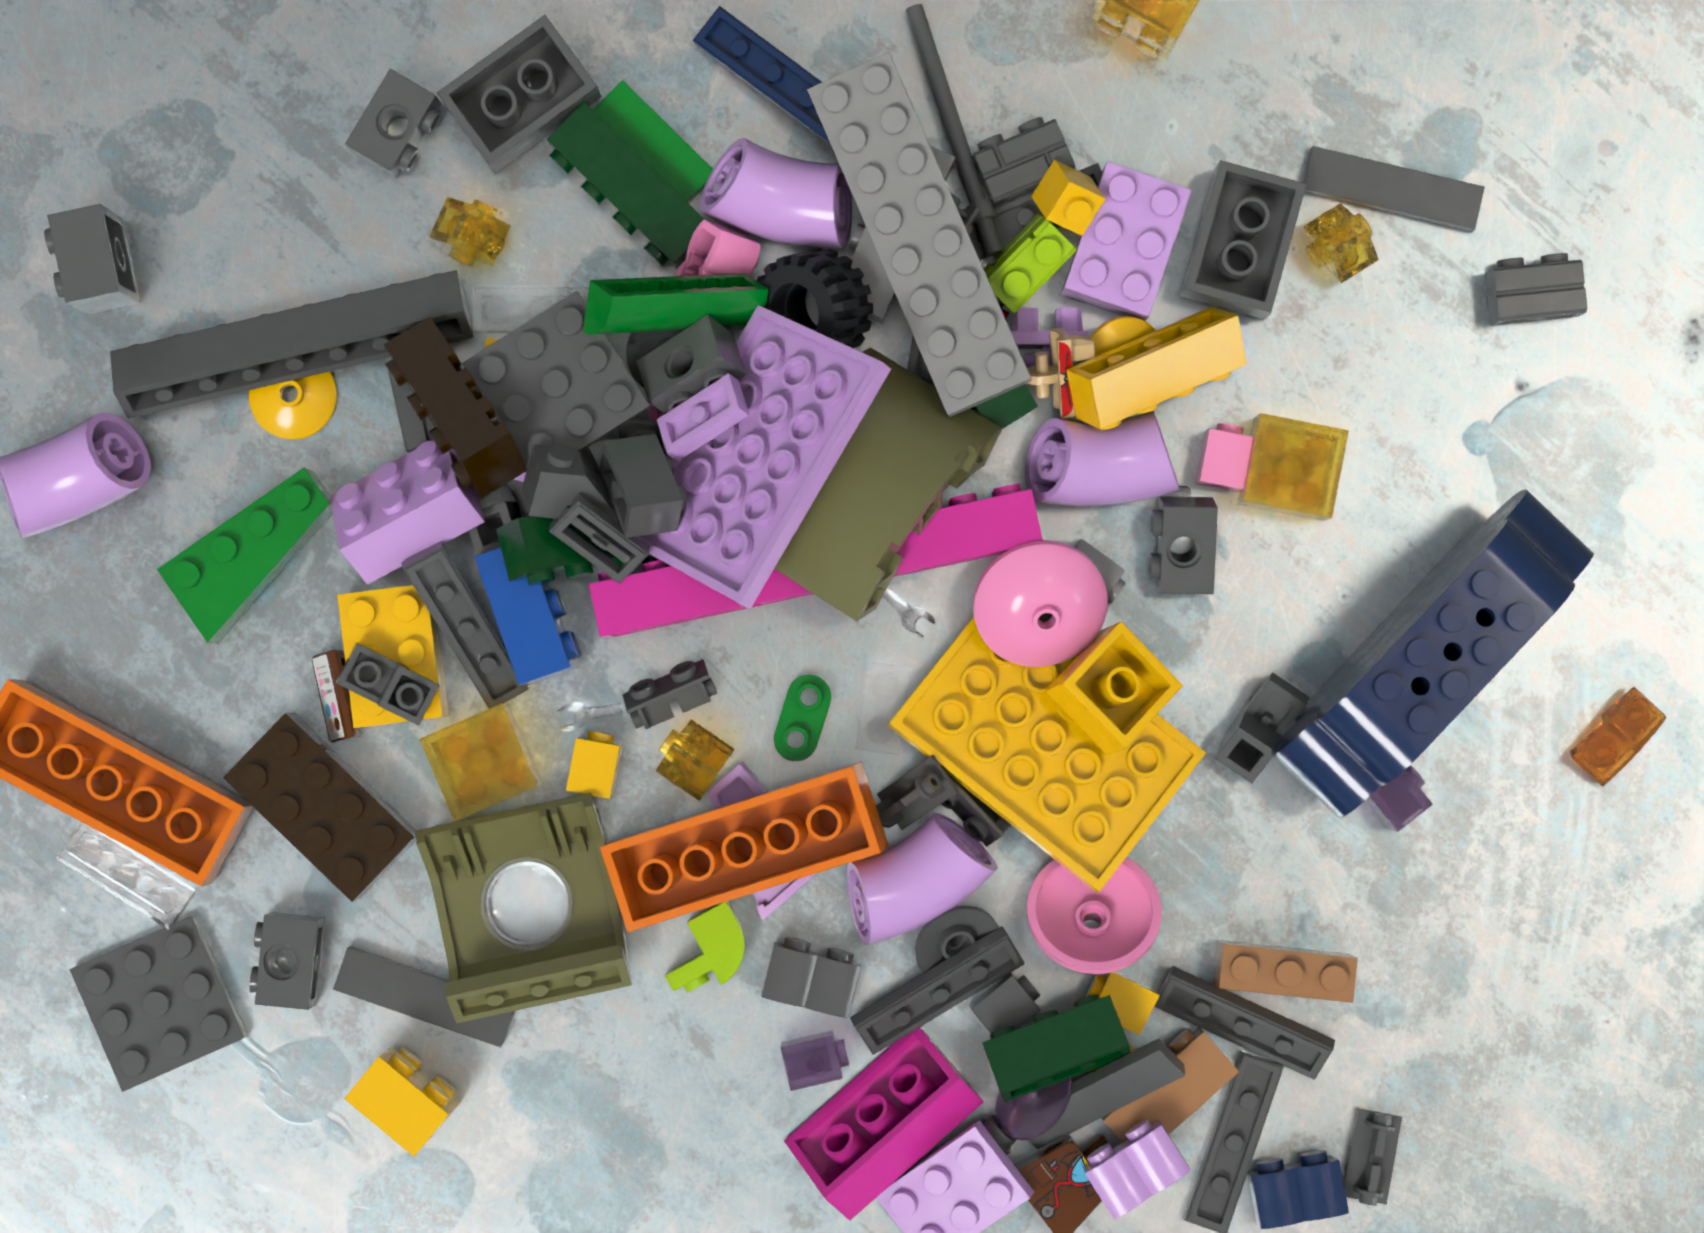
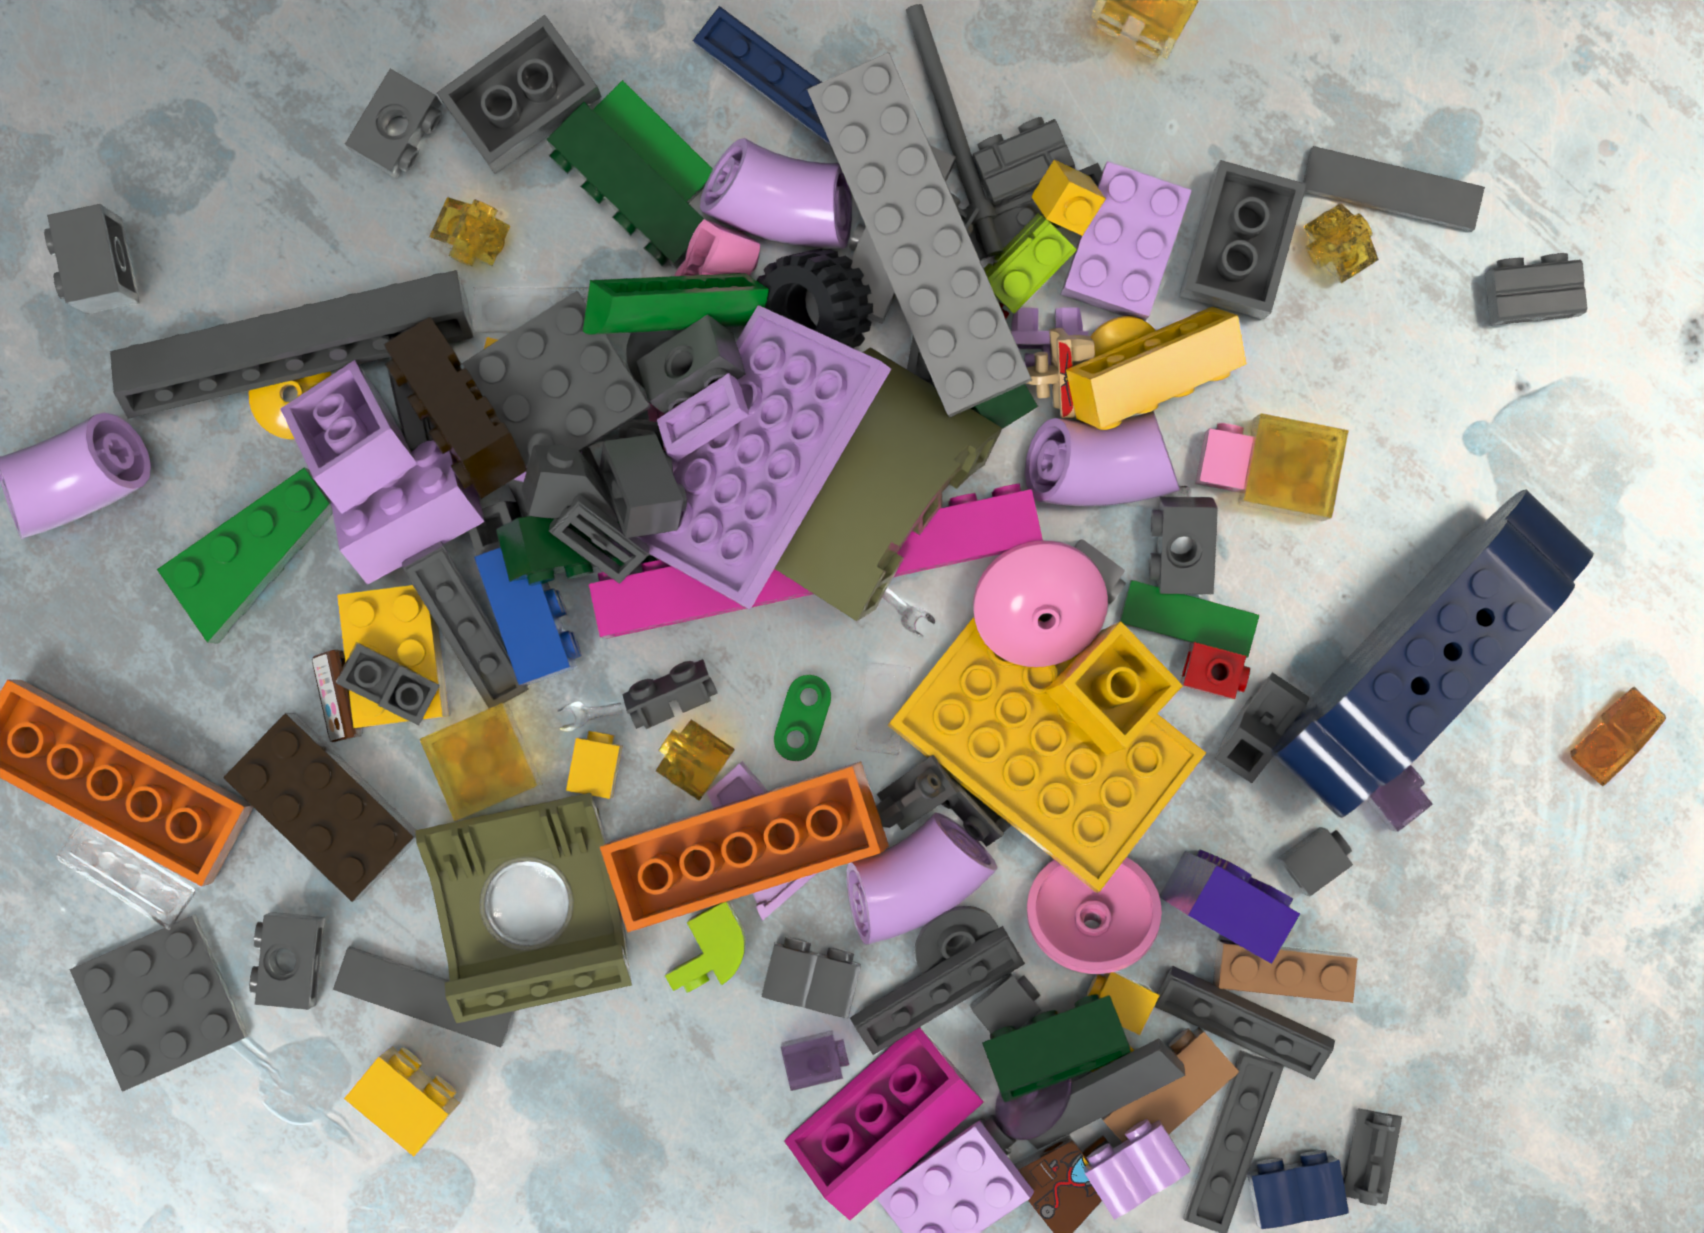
(348, 437): none -> lavender brick
(1189, 618): none -> green tile
(1214, 671): none -> red brick
(1231, 903): none -> dark purple brick
(1317, 860): none -> dark grey brick

